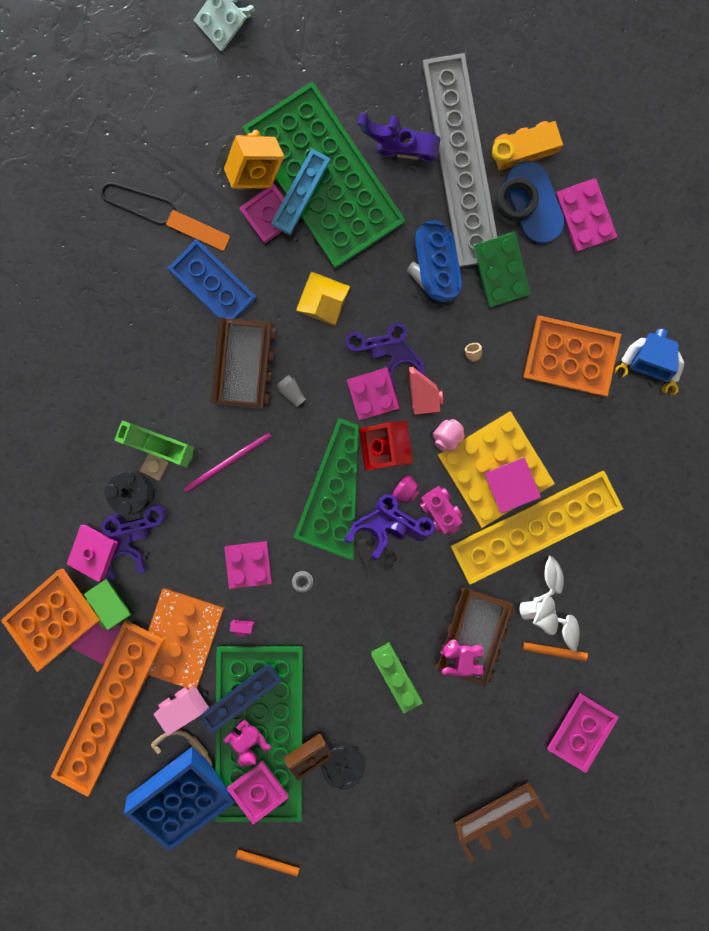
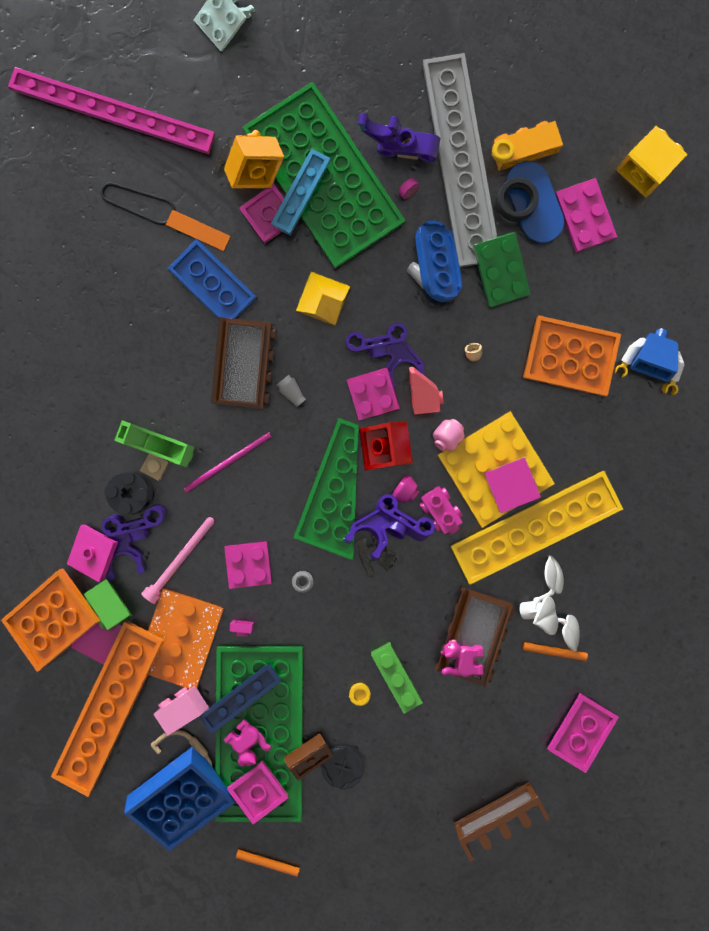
(111, 110): none -> dark pink plate
(153, 592): none -> bright pink piece
(359, 694): none -> yellow tile
(408, 188): none -> dark pink tile
(651, 161): none -> yellow slope

